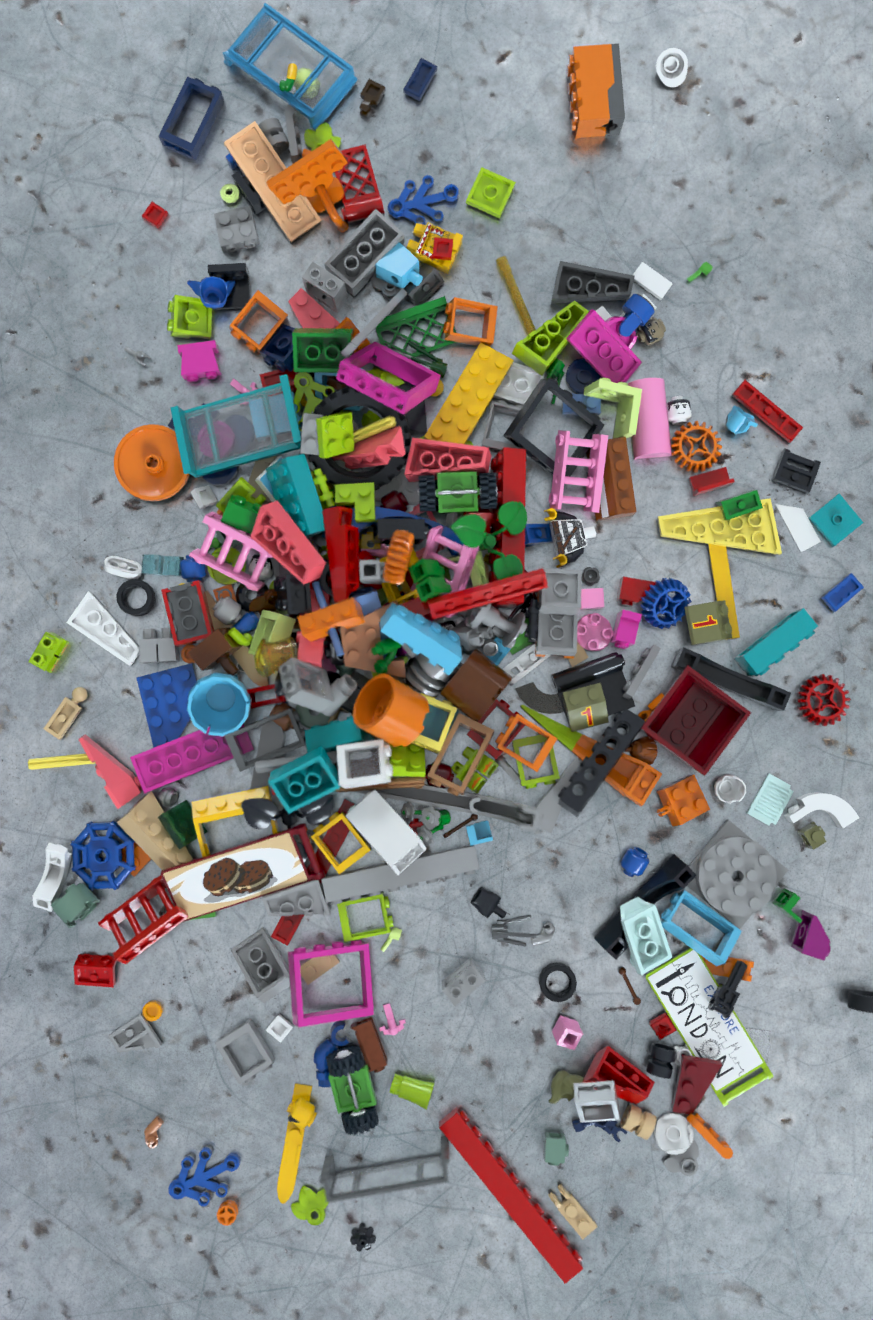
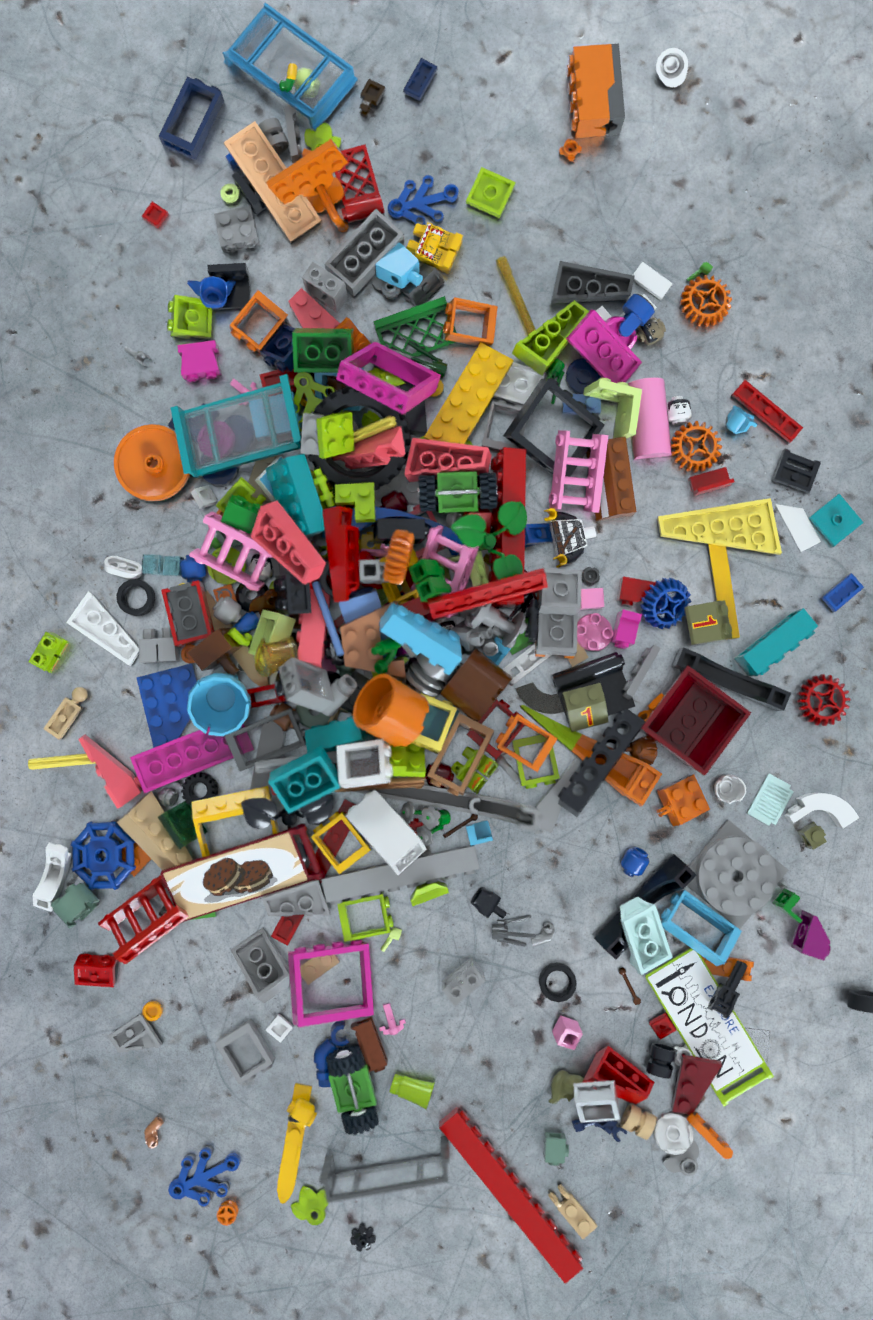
(195, 778): none -> black tyre
(344, 614): orange arch -> none
(374, 323): light grey tile -> none
(427, 892): none -> lime slope
(442, 248): red plate -> none
(570, 144): none -> orange plate
(714, 287): none -> orange gear
(740, 504): green panel -> none

